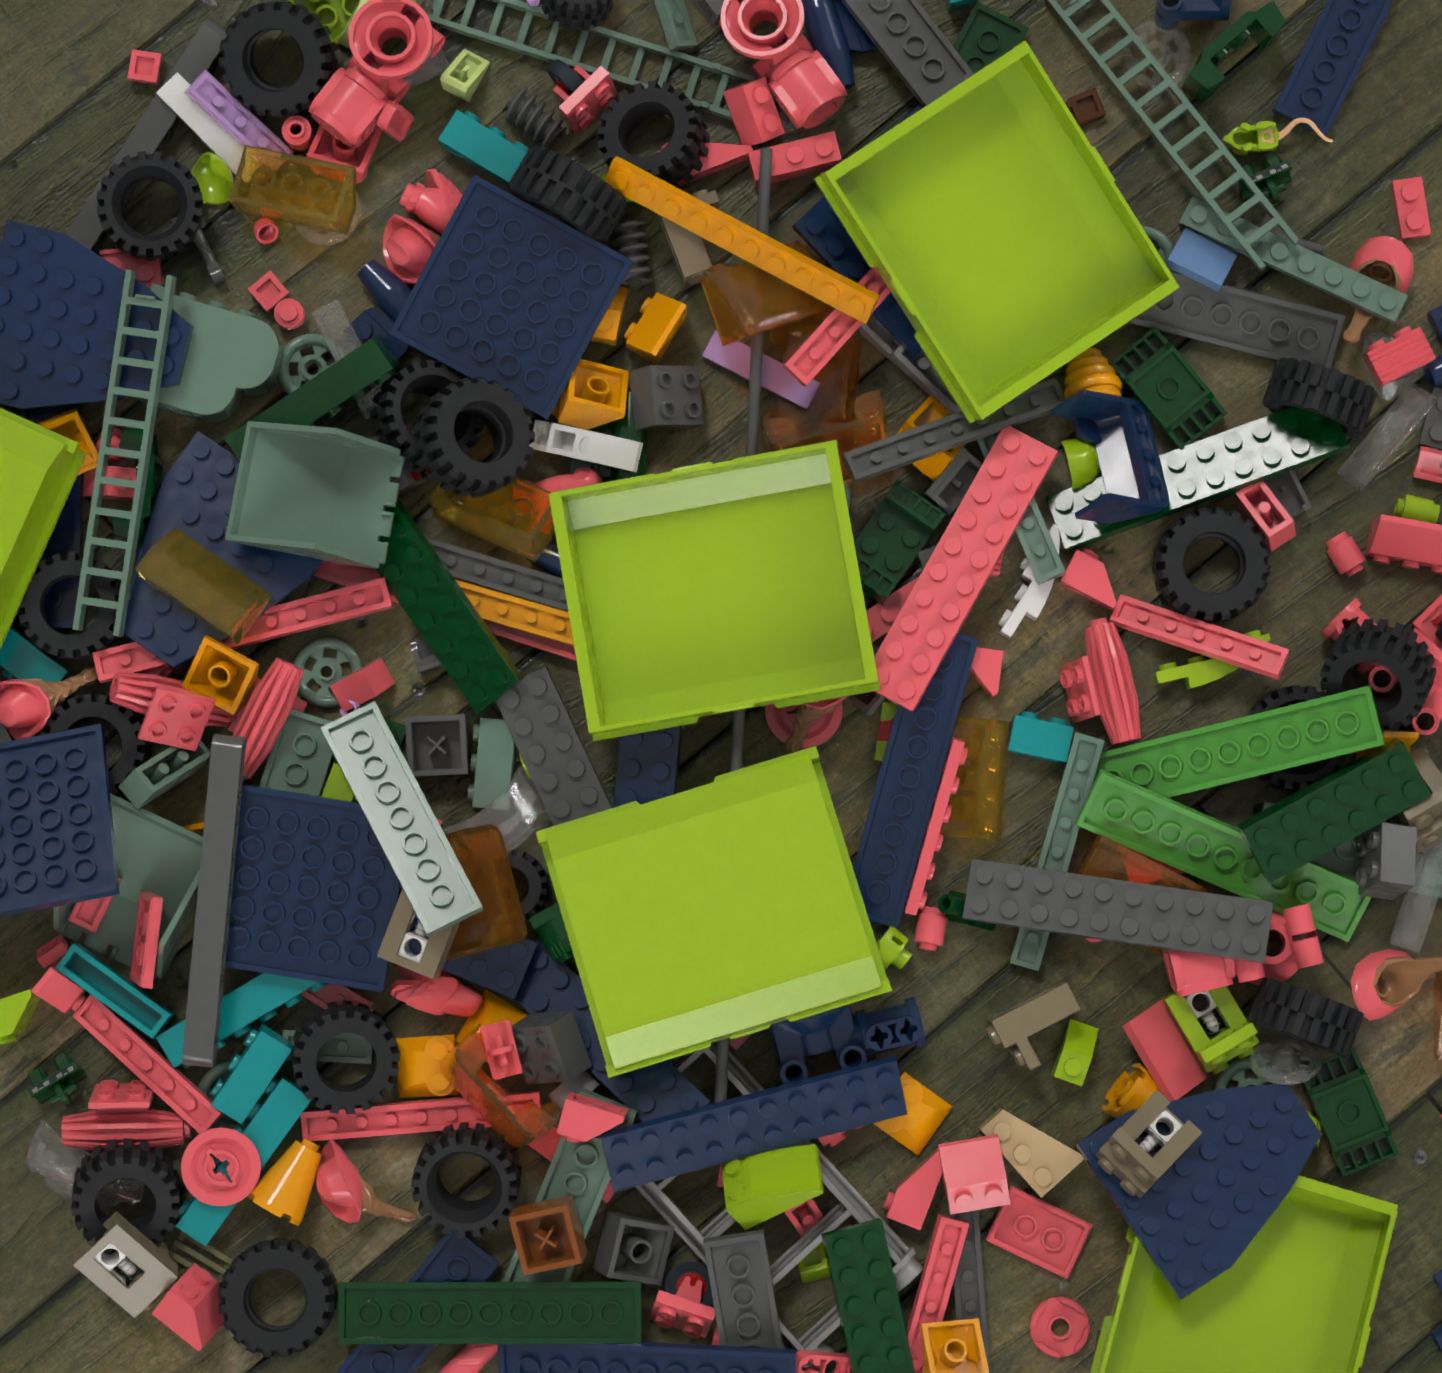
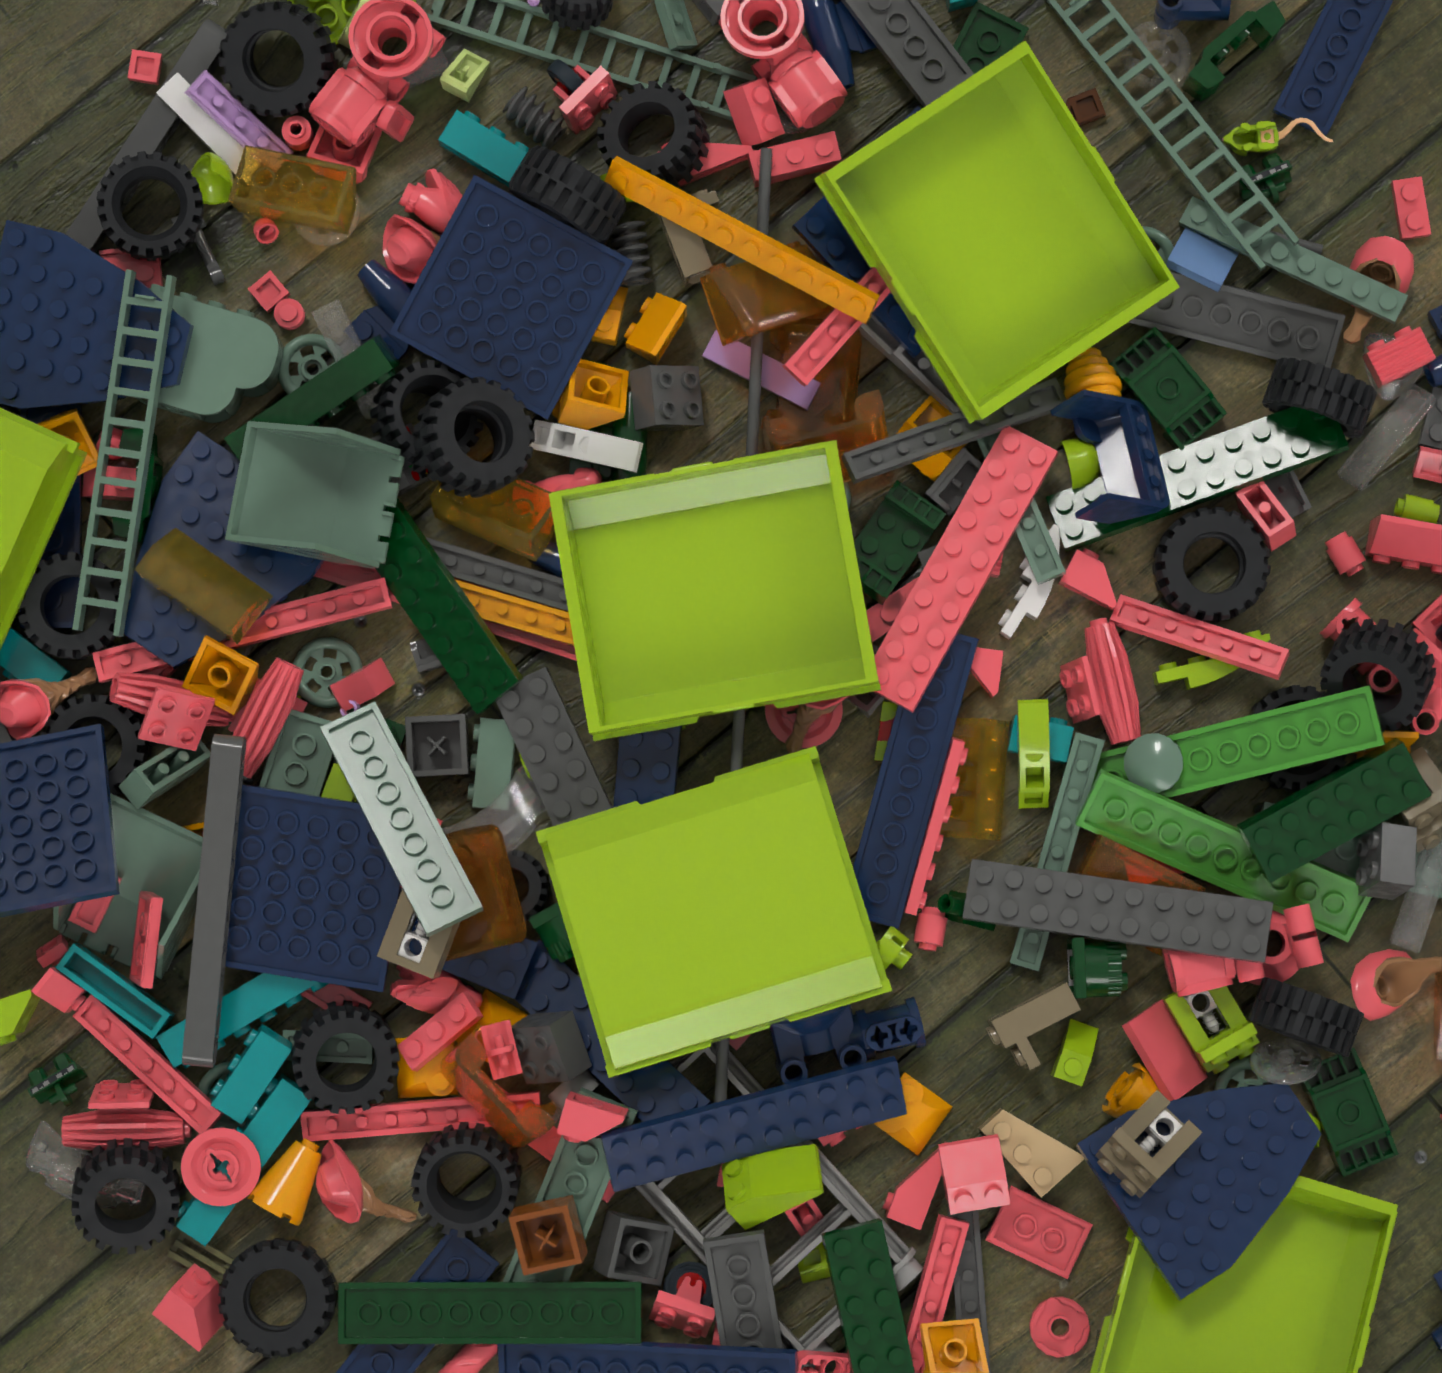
(134, 1283): dark tan brick -> none
(440, 1031): none -> coral plate
(1033, 753): none -> lime slope
(1096, 967): none -> dark green piece
(1153, 762): none -> sand green dish

